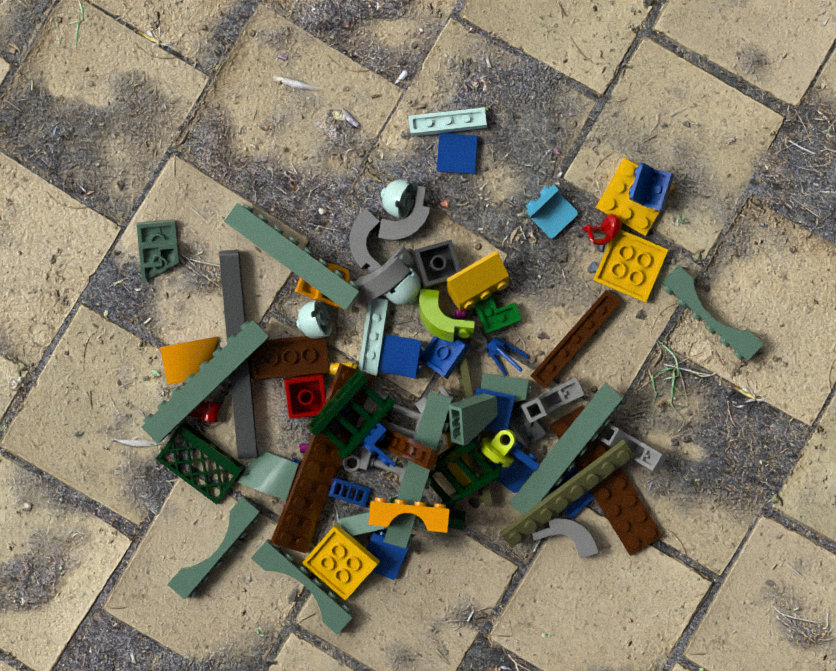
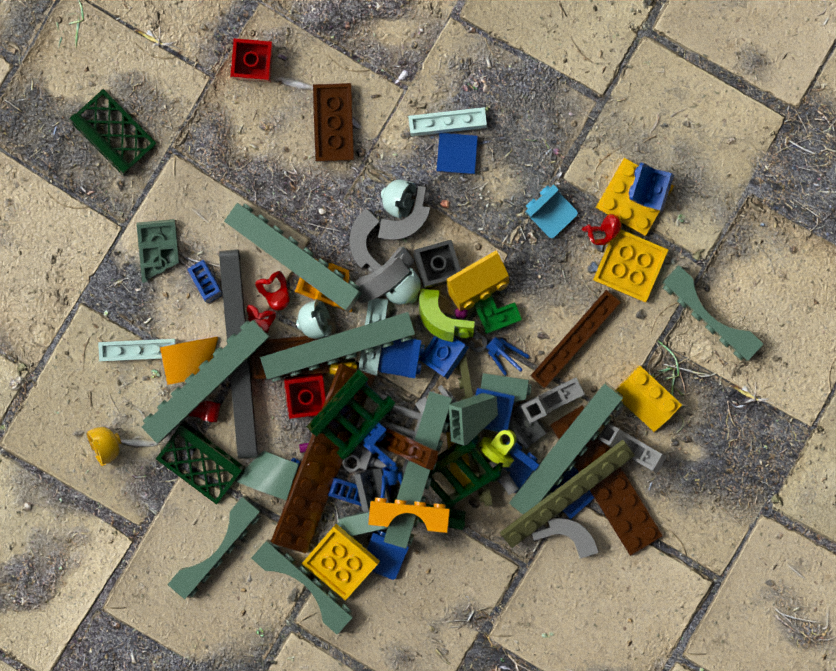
(100, 143): none -> dark green fence
(104, 444): none -> yellow cylinder
(132, 349): none -> light aqua plate
(213, 295): none -> blue slope
(251, 60): none -> red brick
(253, 314): none -> red piece
(279, 299): none -> red piece
(333, 122): none -> reddish brown plate
(337, 345): none -> sand green brick
(369, 487): none -> dark grey bracket
(390, 477): none -> blue plant
(506, 480): none -> light grey axle
(647, 398): none -> yellow slope

